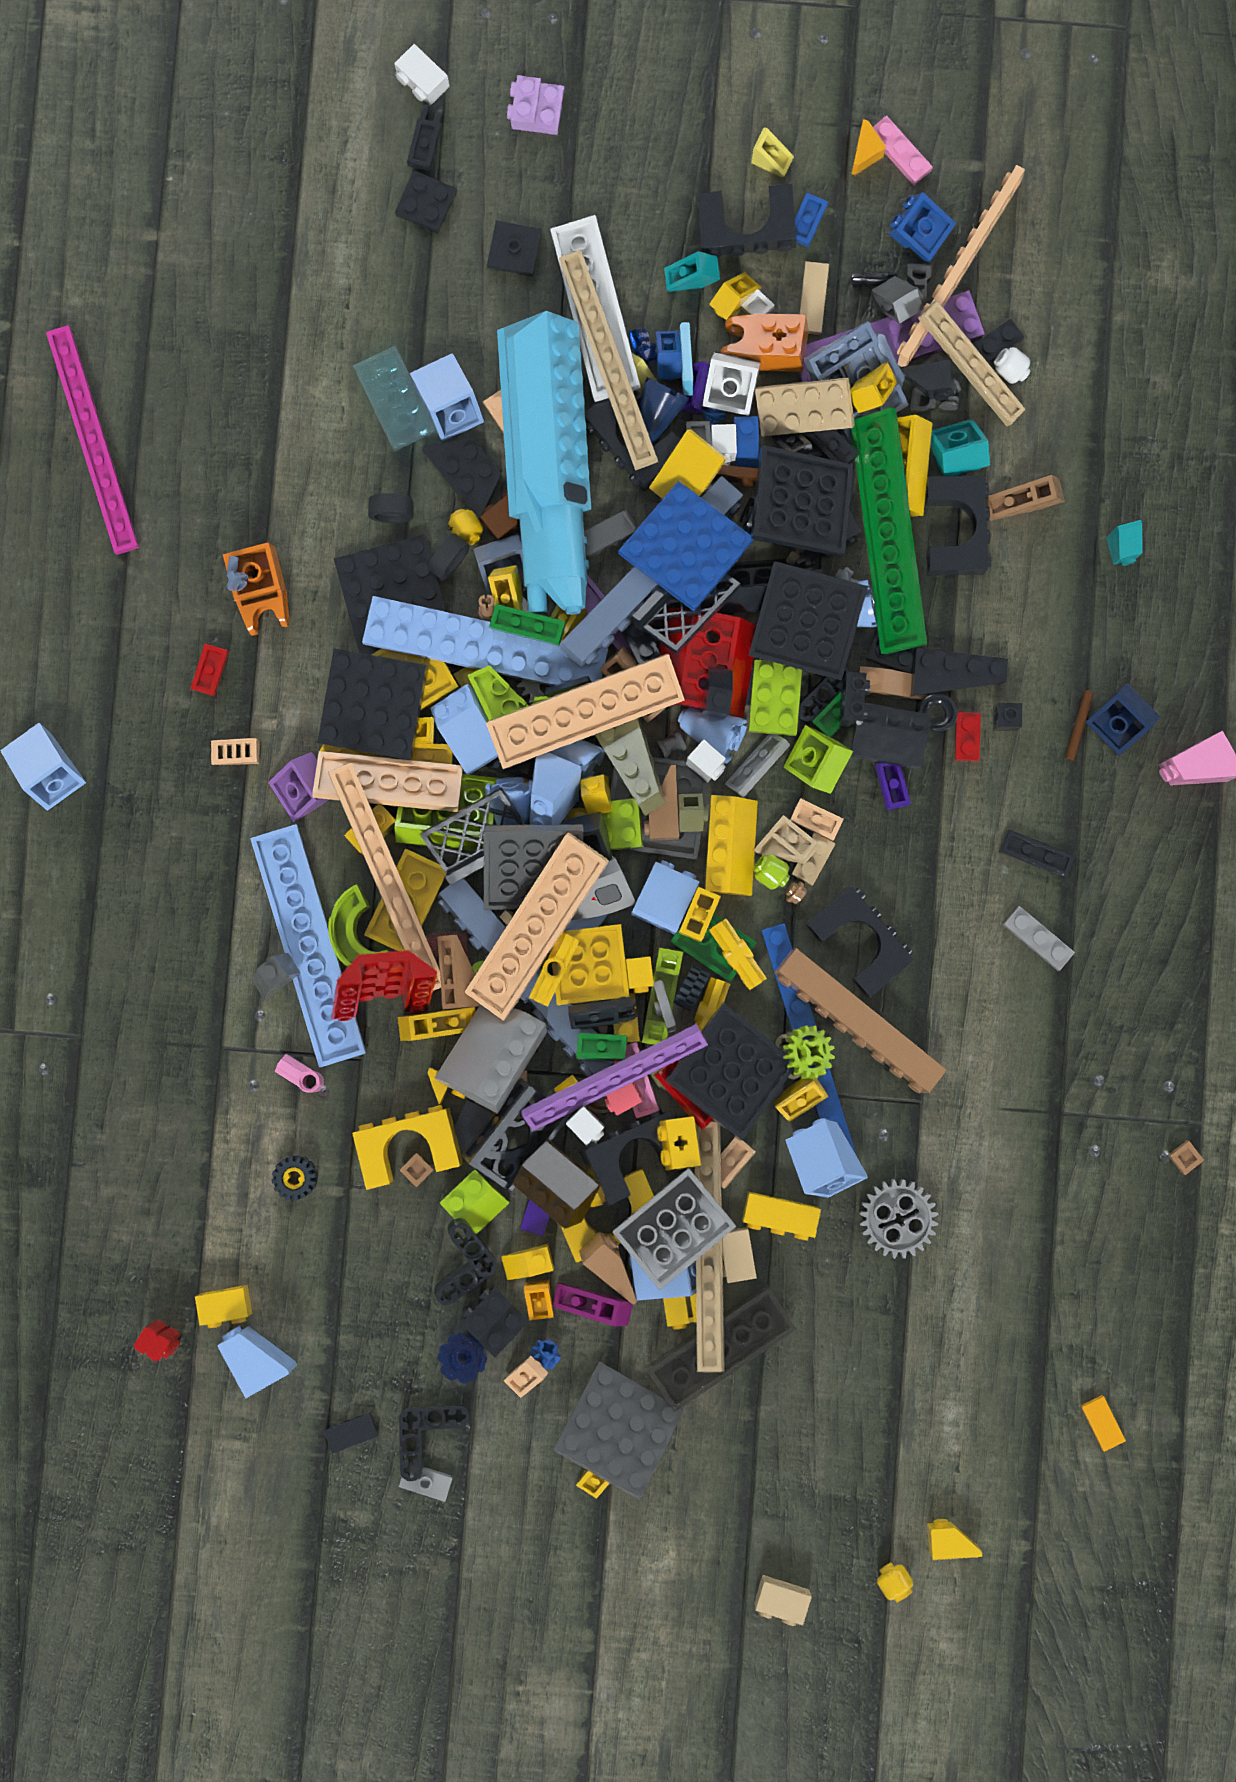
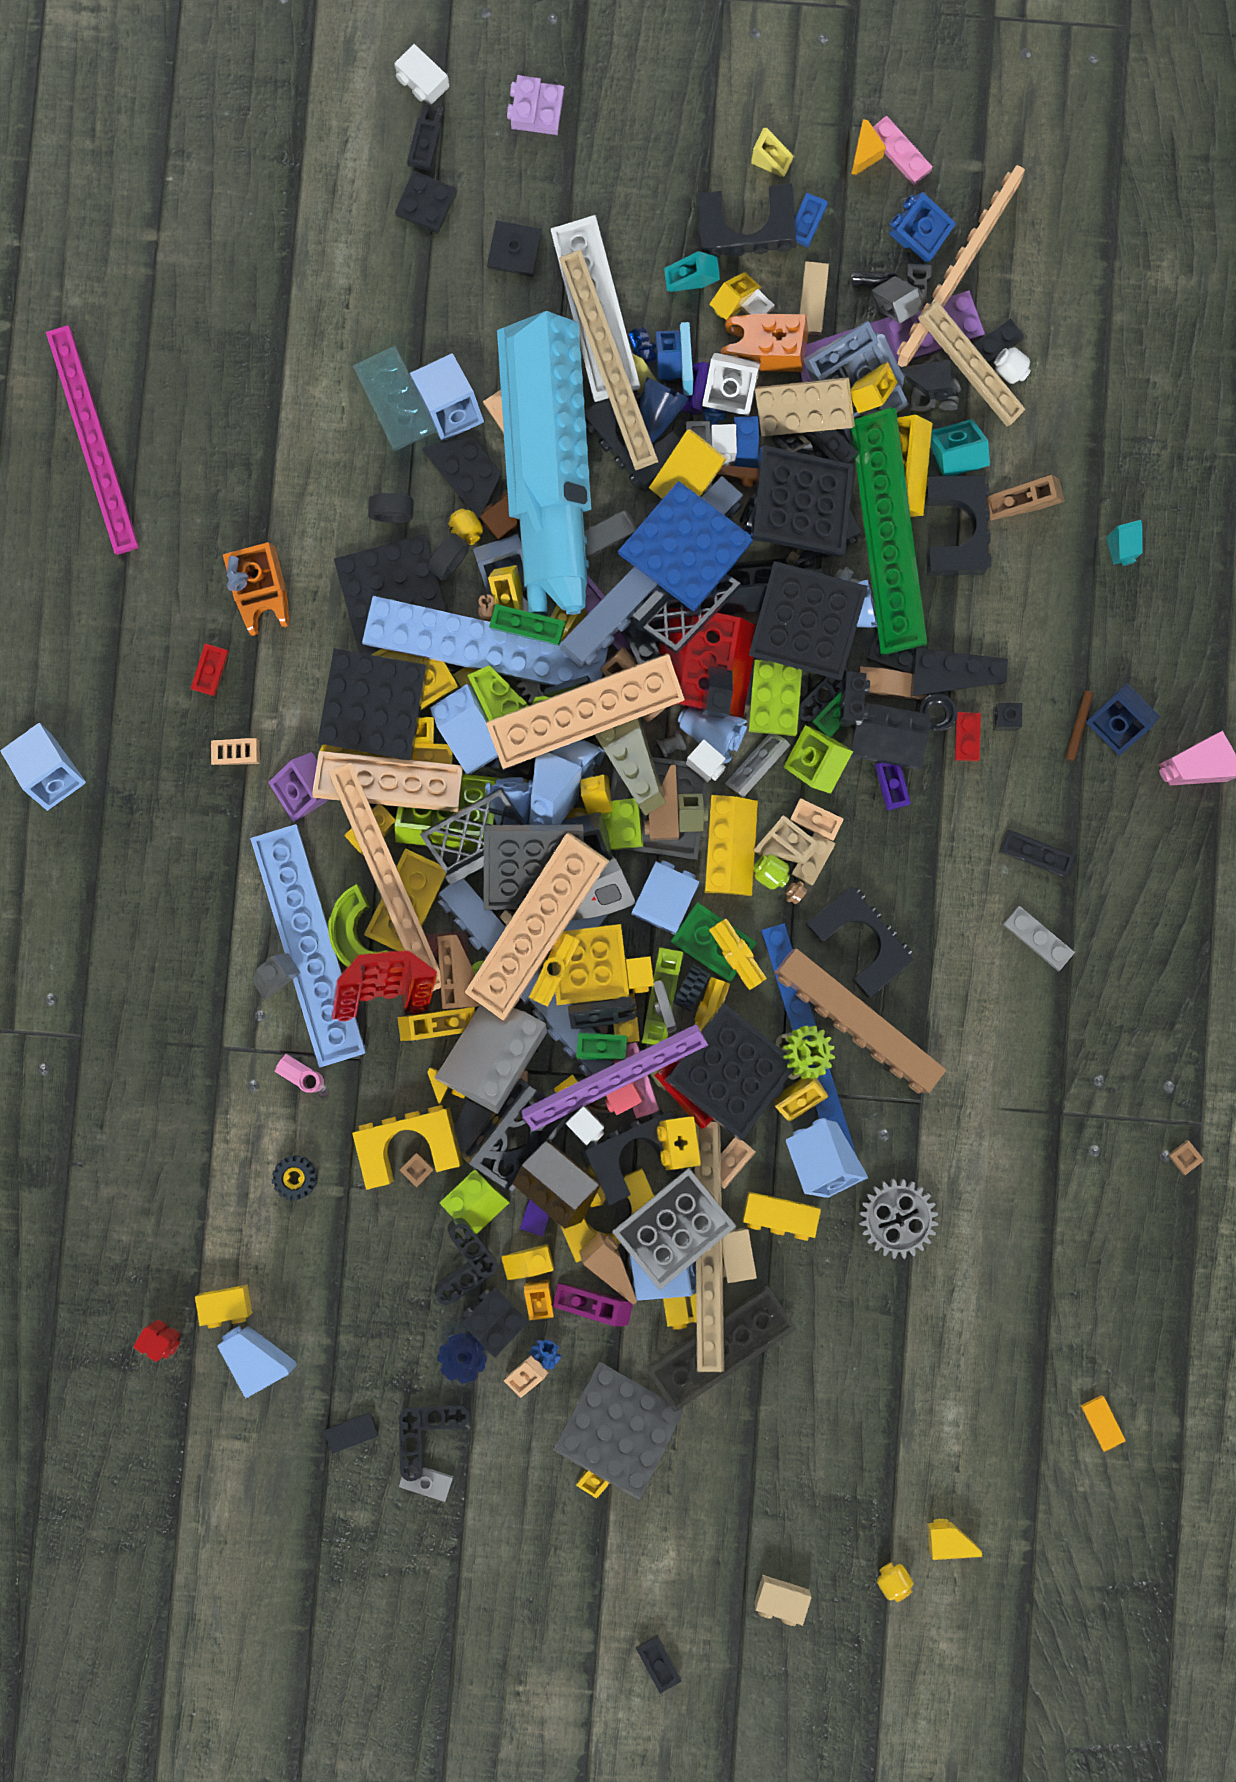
(658, 1664): none -> black plate
(699, 914): yellow brick -> none

